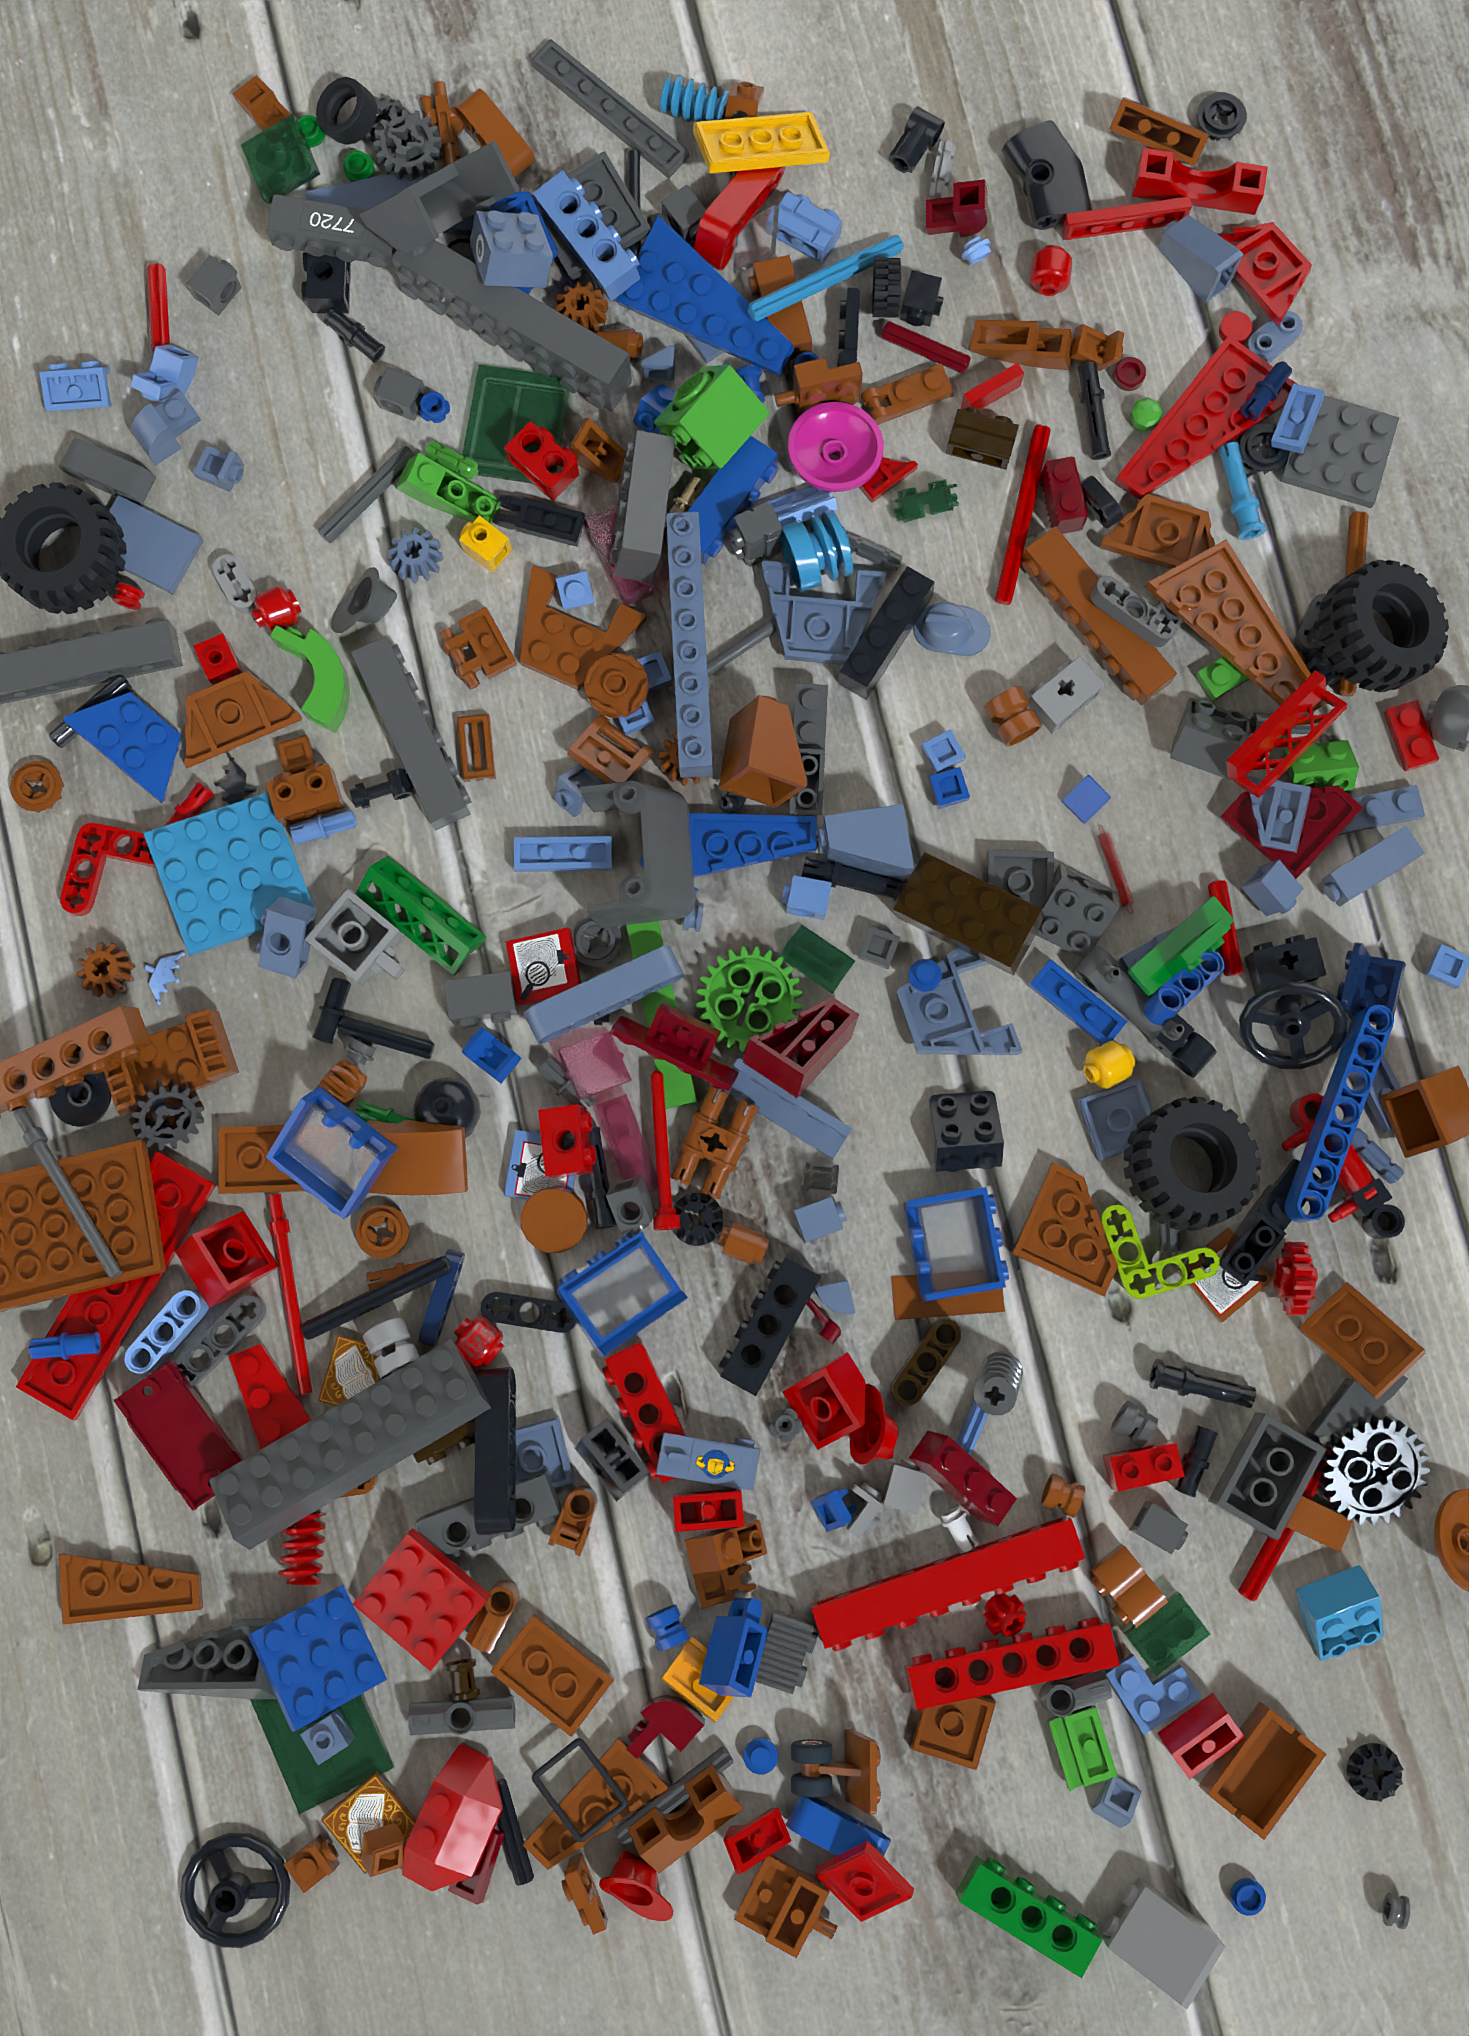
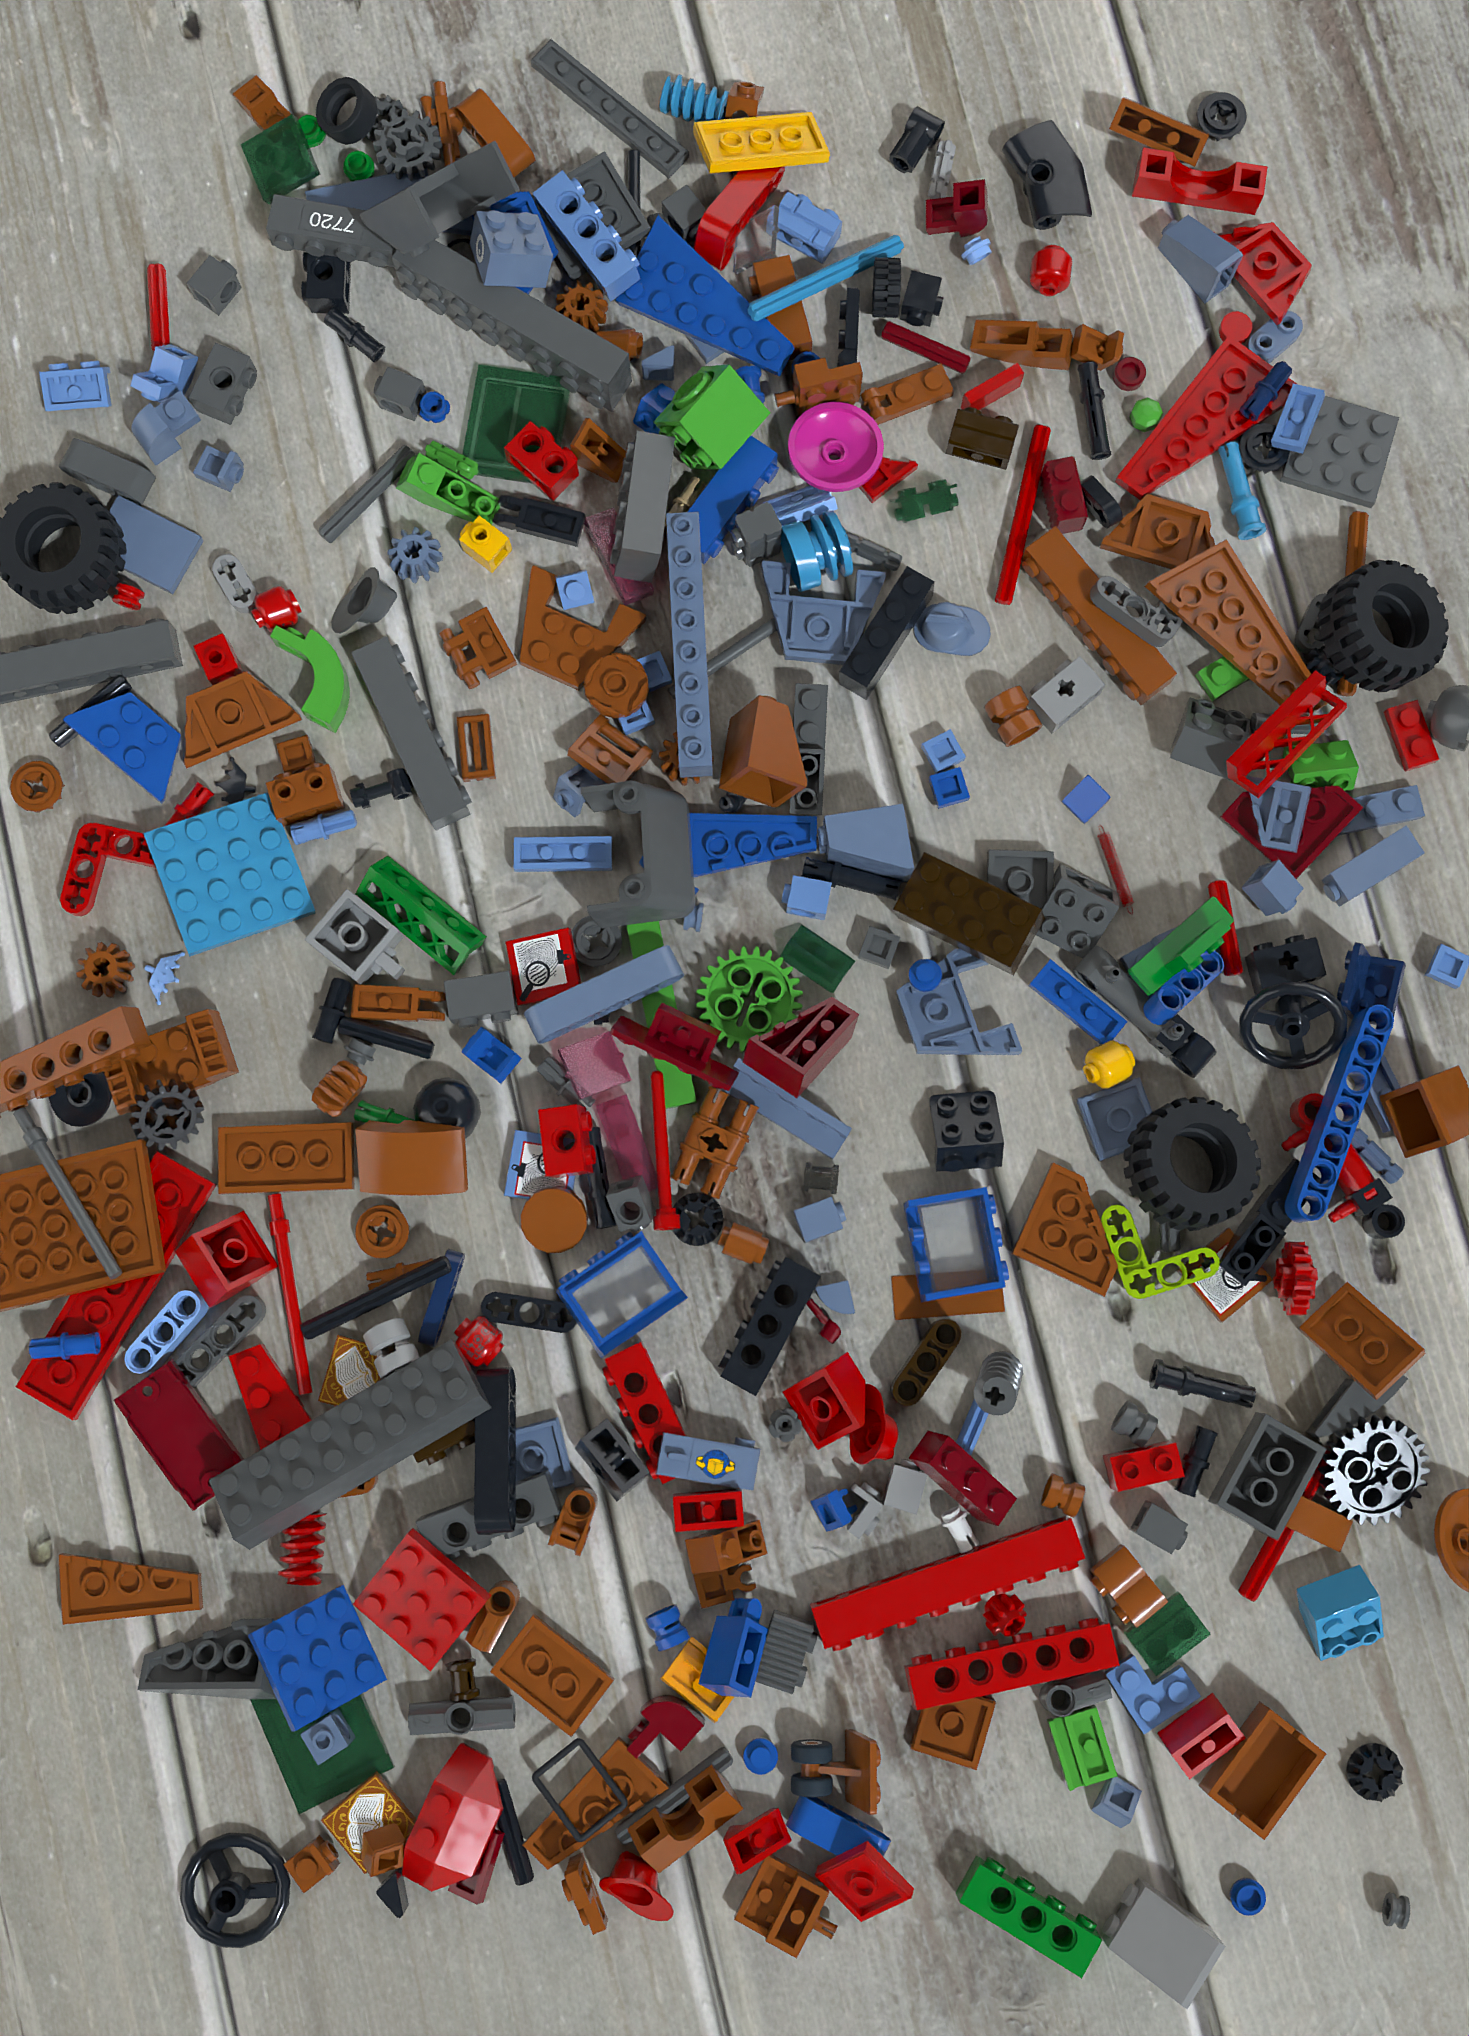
(221, 367): none -> dark grey brick
(295, 922): sand blue brick -> none
(331, 1152): window -> none
(393, 1893): none -> black slope
(394, 1003): none -> dark orange hinge
(1125, 218): red tile -> none

